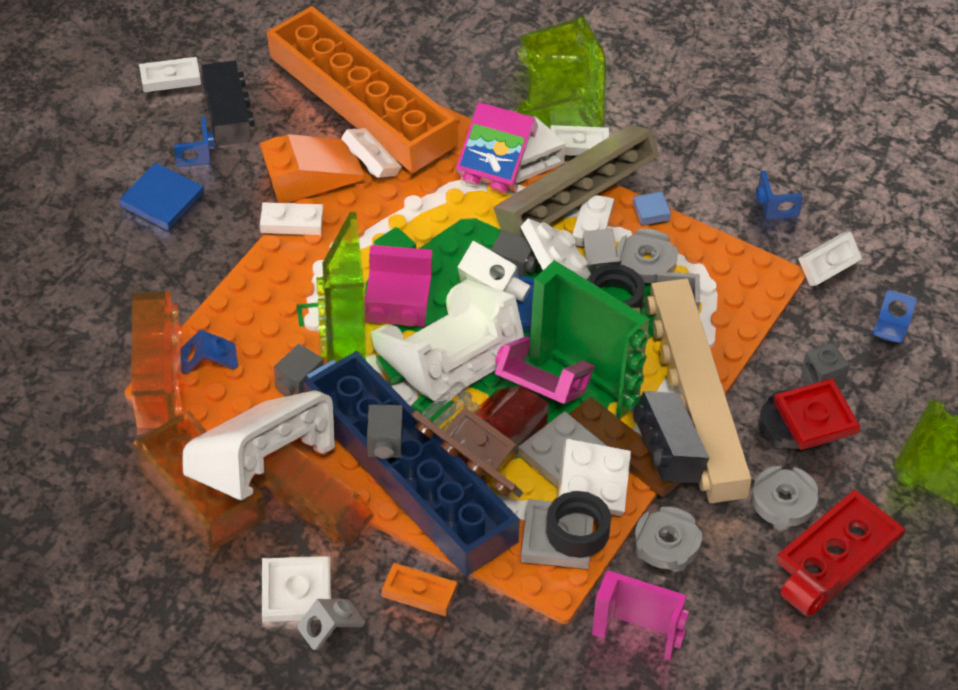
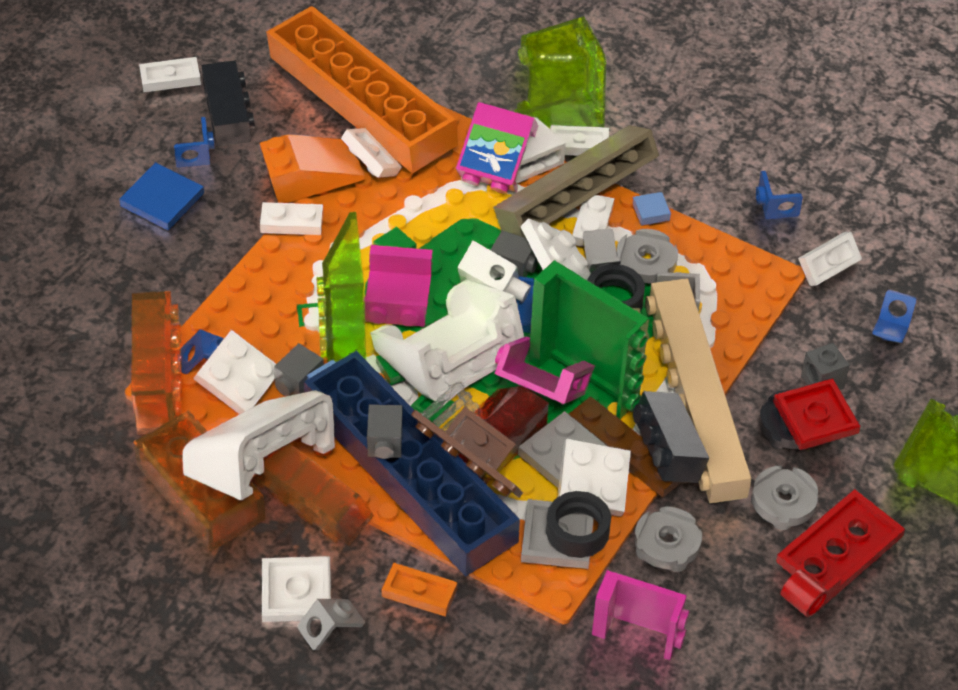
(237, 373): none -> white plate

